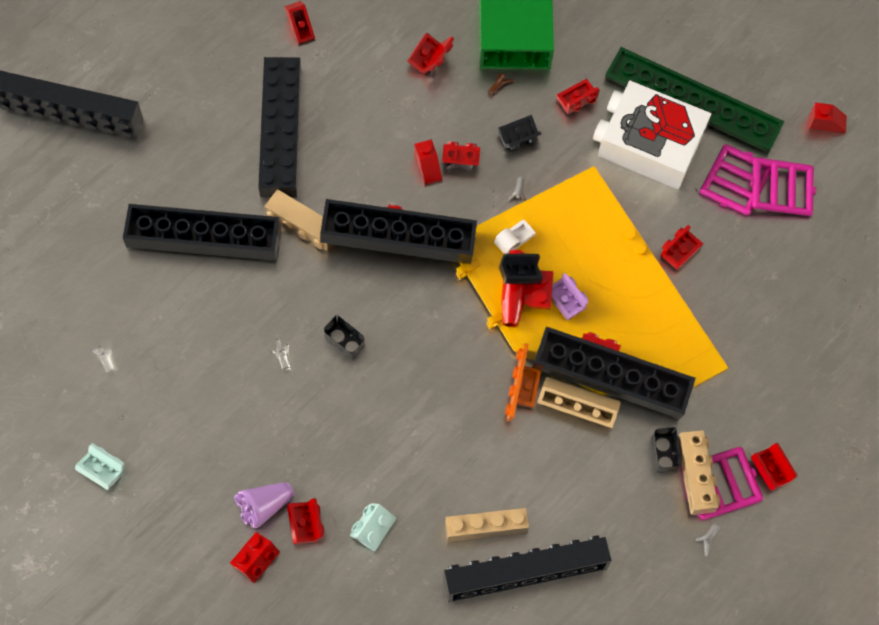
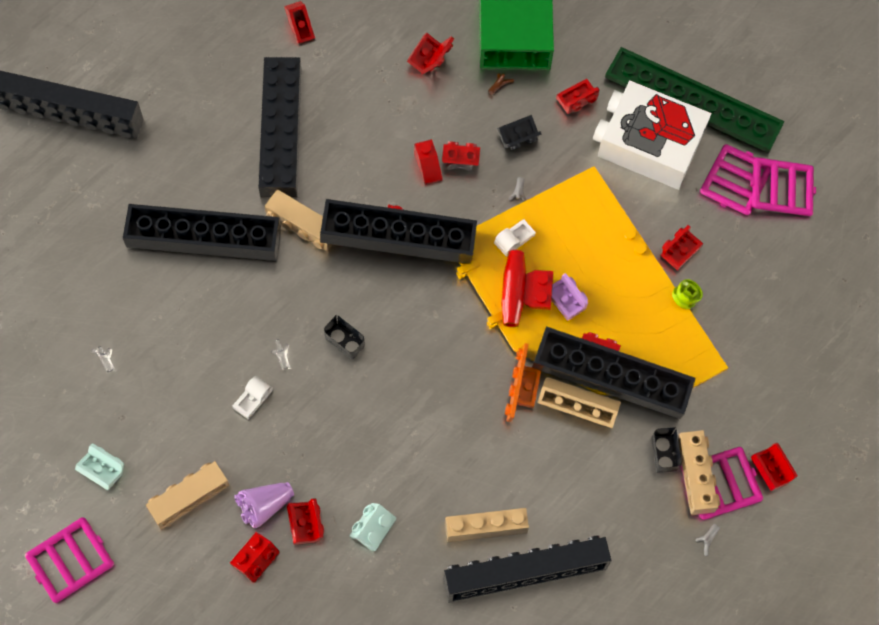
(73, 585): none -> dark pink bar
(187, 495): none -> tan brick
(253, 397): none -> white plate
(520, 269): black bracket -> none
(687, 294): none -> lime wheel
(827, 118): red slope -> none

